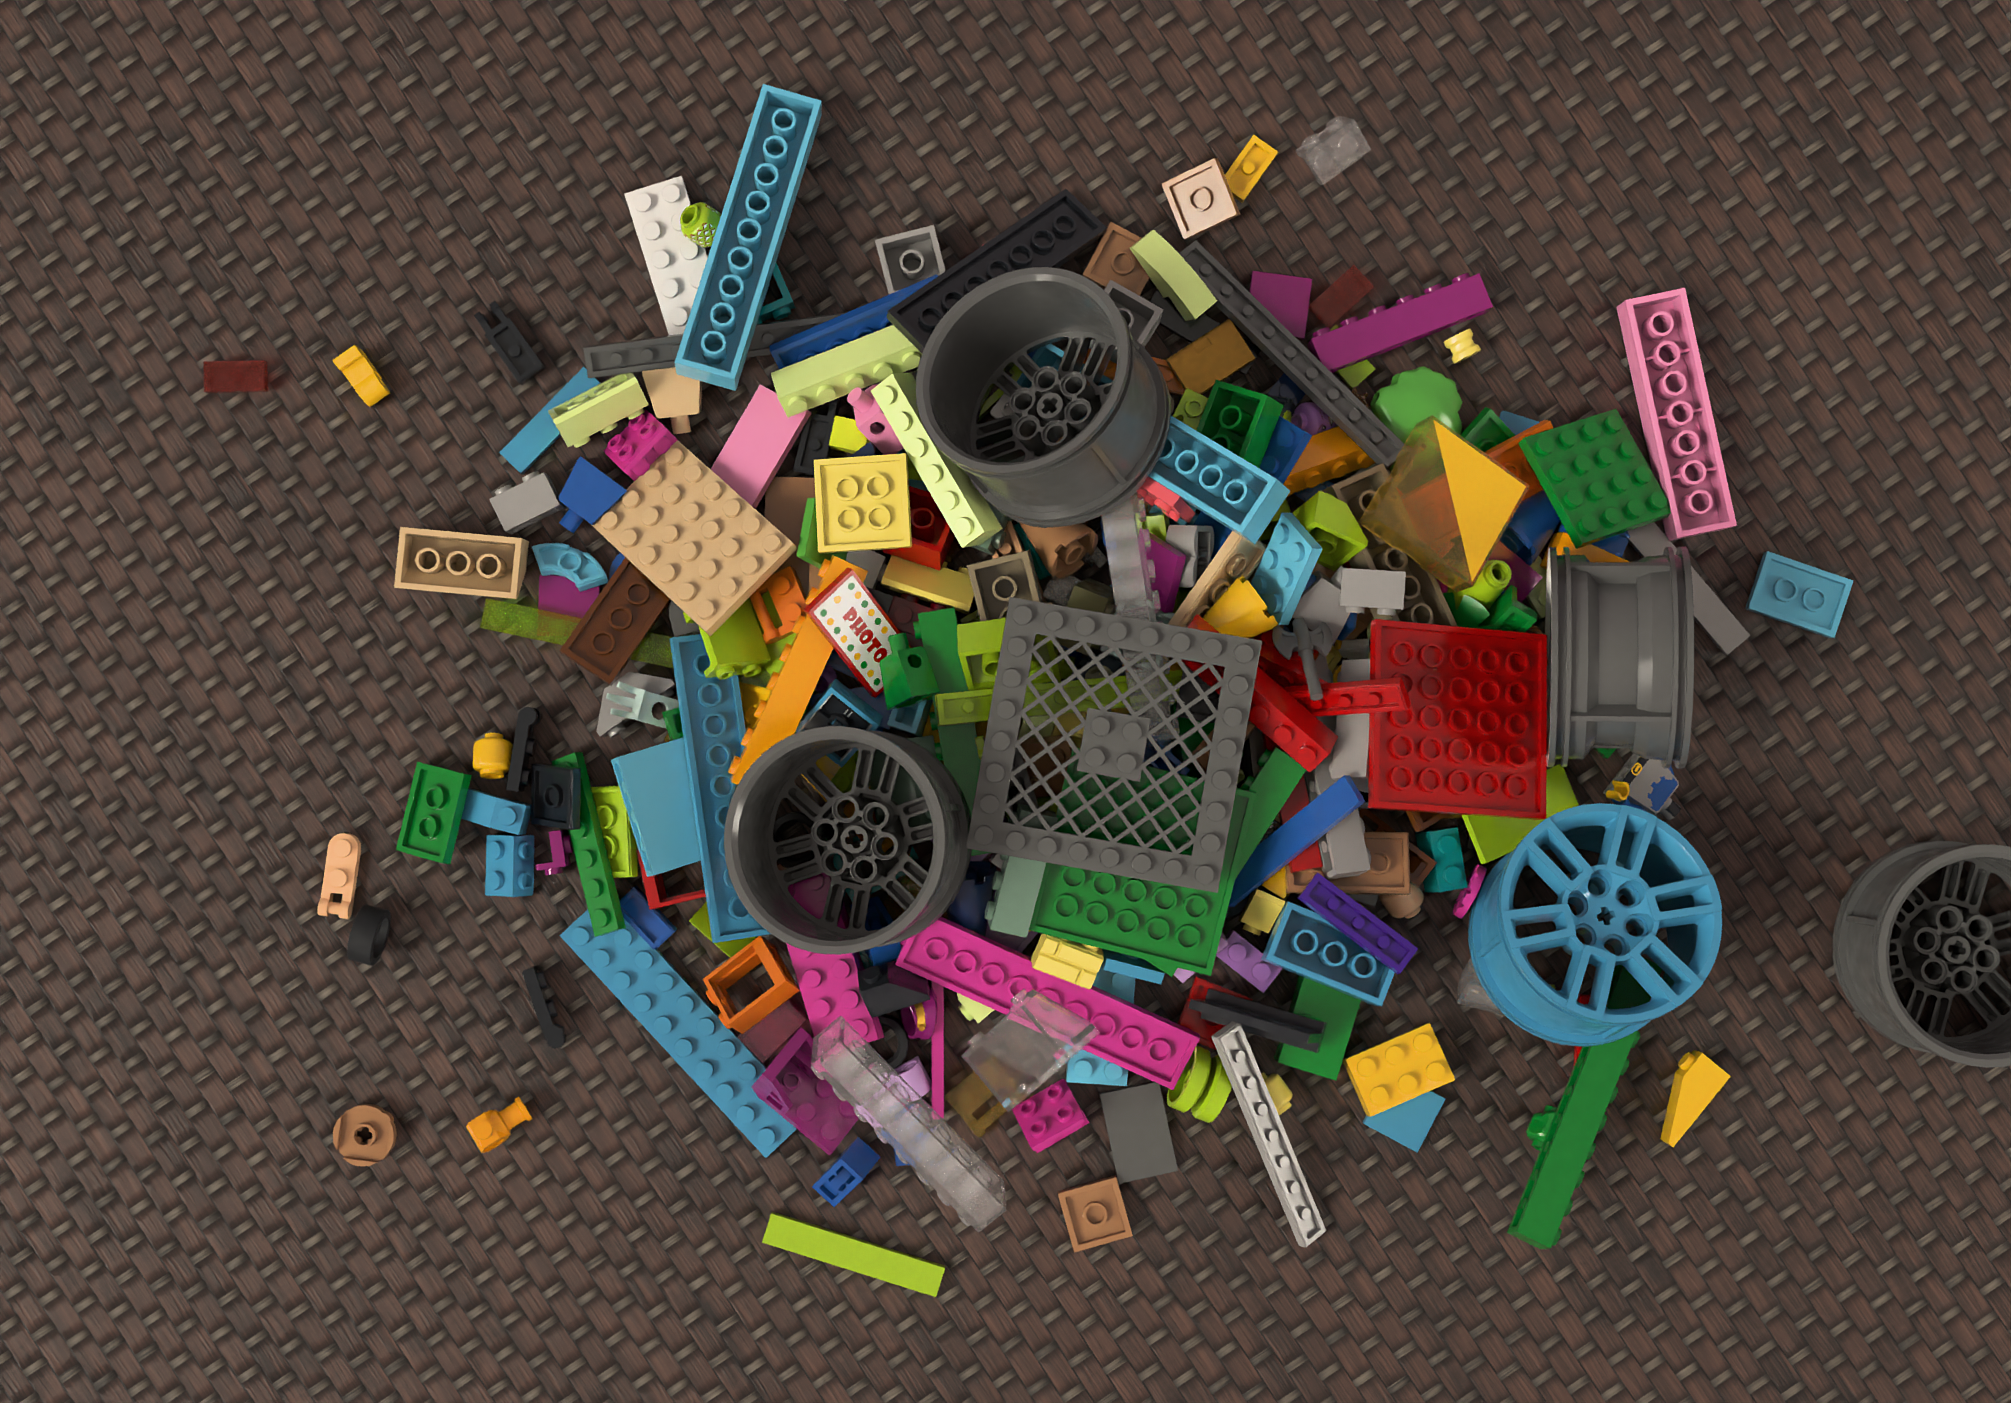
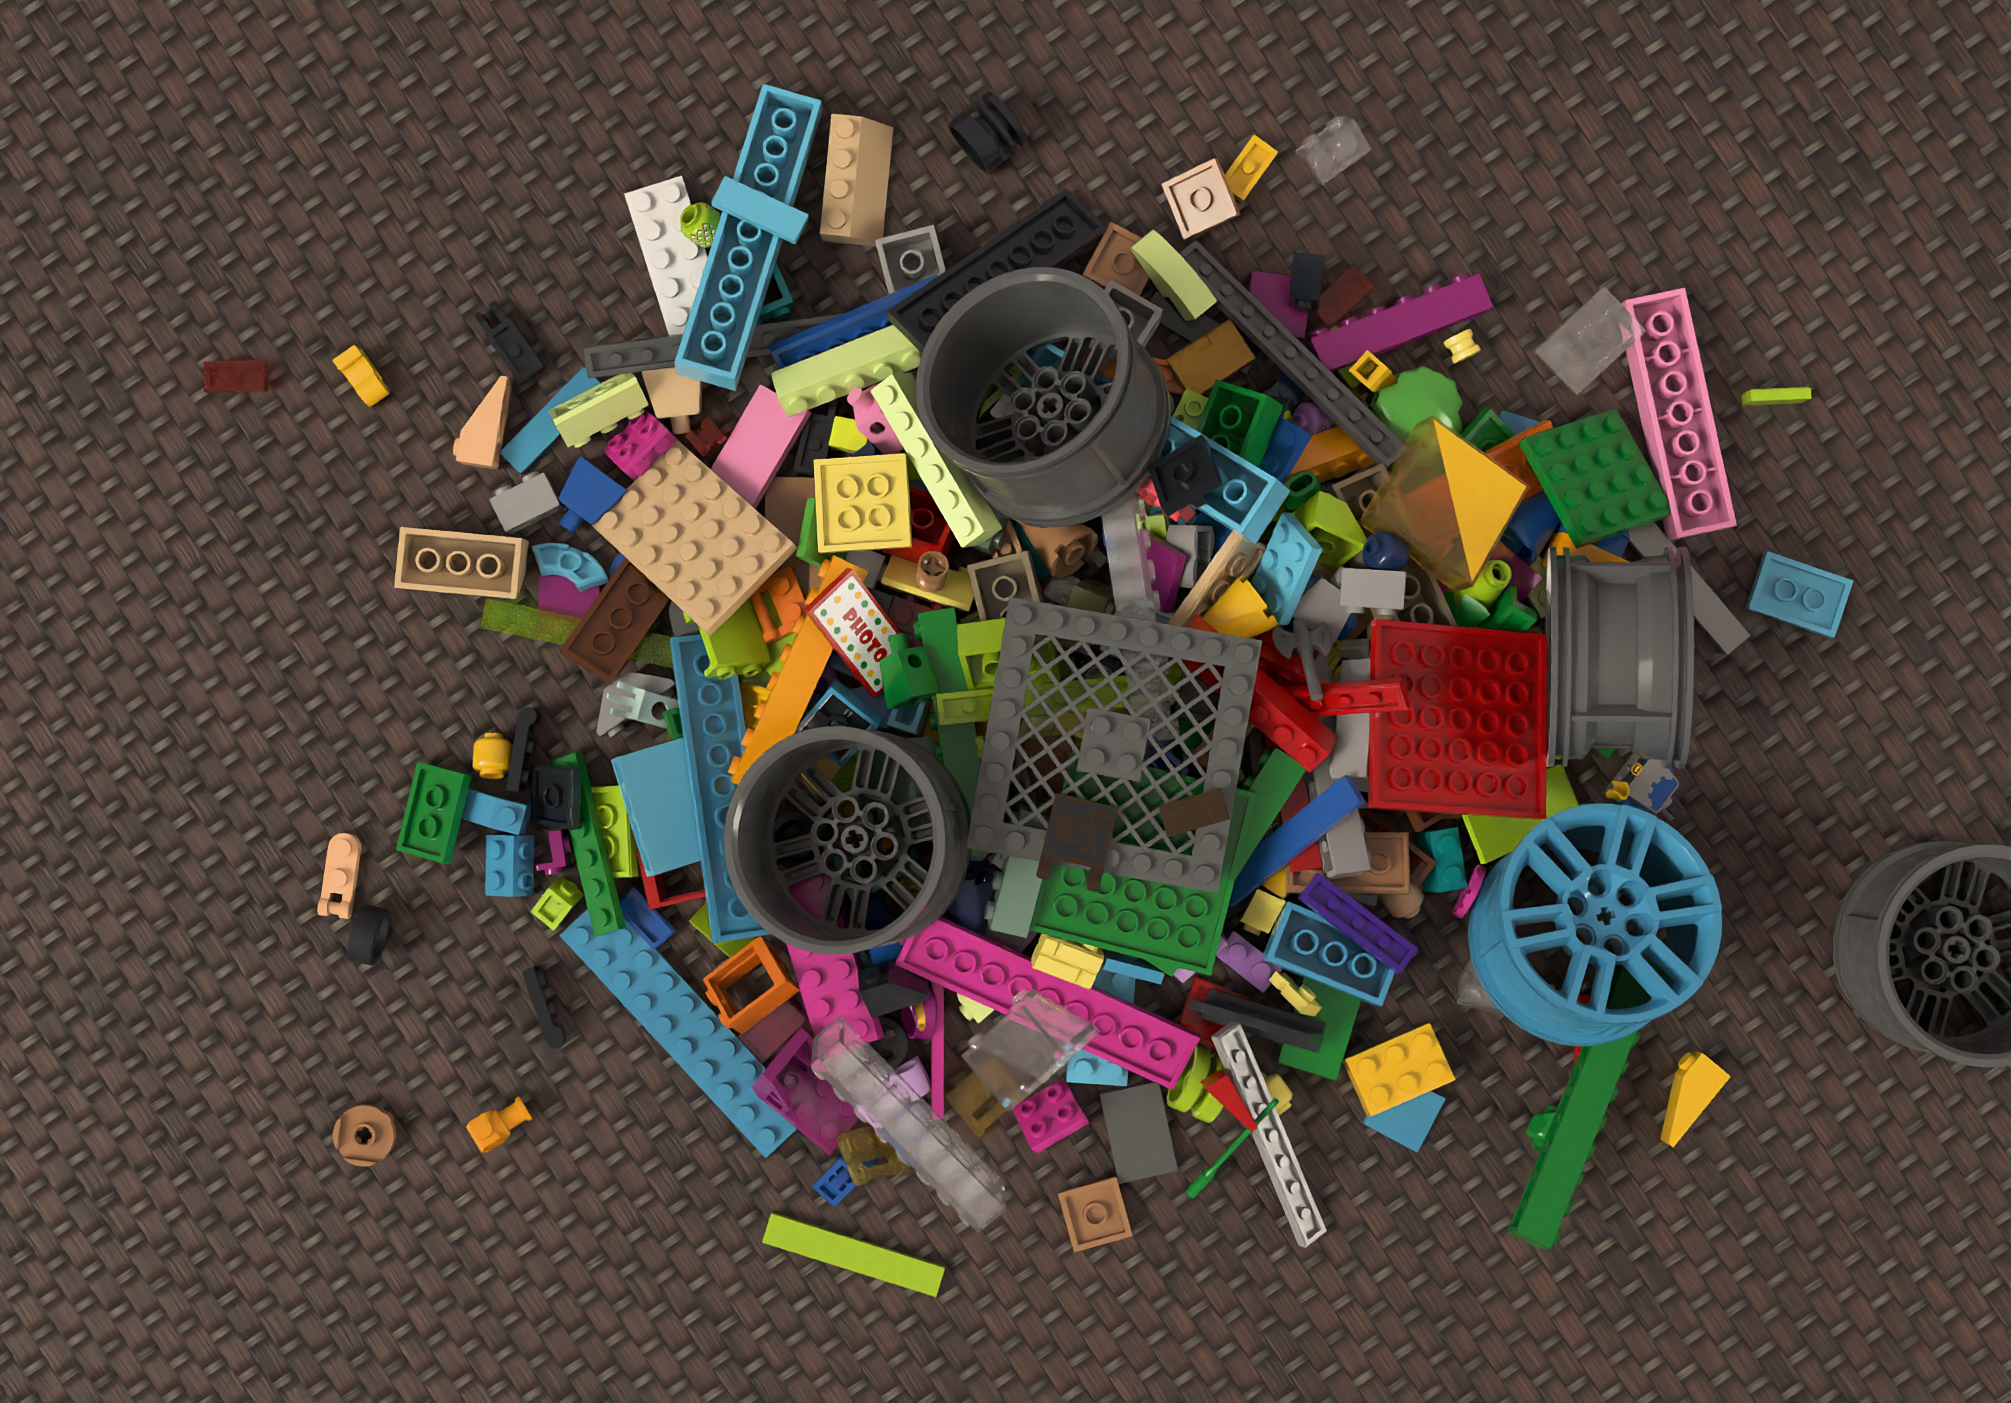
(484, 431): none -> light nougat slope
(557, 902): none -> lime bracket
(706, 437): none -> clear red wheel
(760, 210): none -> medium azure tile
(856, 180): none -> tan slope
(864, 1145): none -> clear yellow plate
(936, 566): none -> medium nougat wheel
(993, 127): none -> black wheel
(1078, 834): none -> flag
(1185, 476): none -> black hinge
(1194, 812): none -> dark brown tile
(1208, 1174): none -> green piece
(1224, 1091): none -> red slope
(1300, 997): none -> light yellow plate
(1302, 488): none -> green piece
(1306, 281): none -> black slope
(1375, 374): none -> yellow leg
(1385, 552): none -> dark blue head
(1589, 341): none -> clear slope
(1776, 396): none -> lime tile

